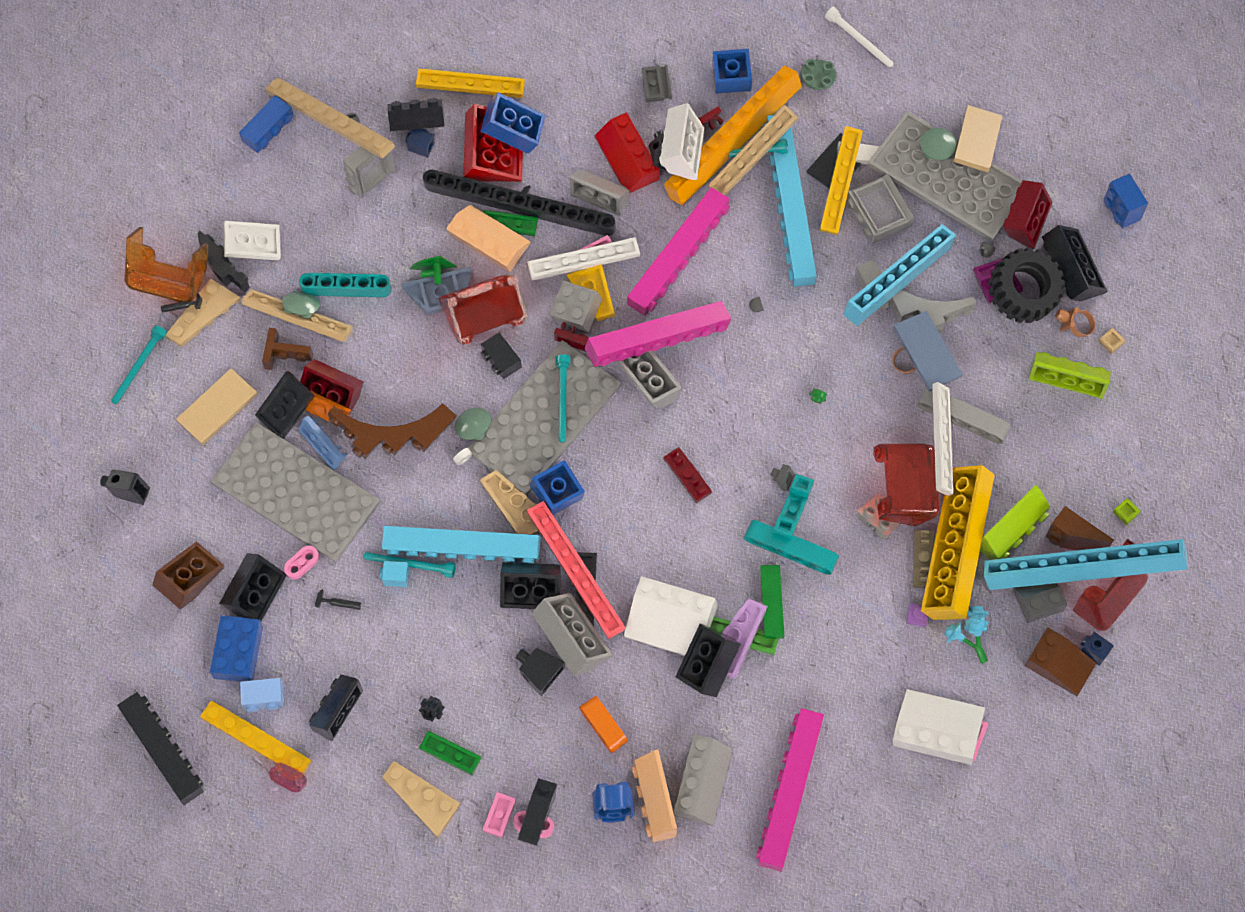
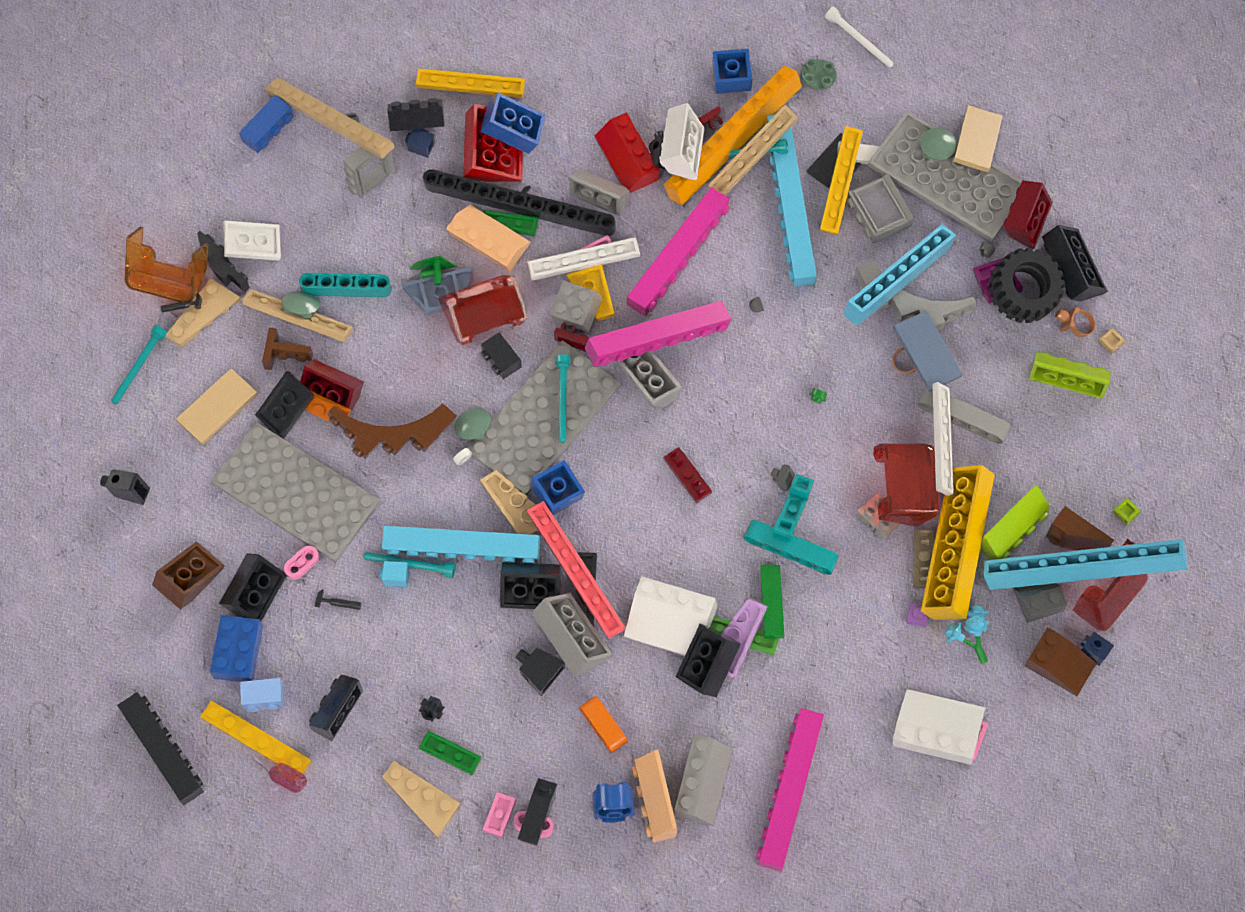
(321, 442): medium blue plate -> none
(656, 83): dark grey plate -> none
(1125, 201): blue brick -> none

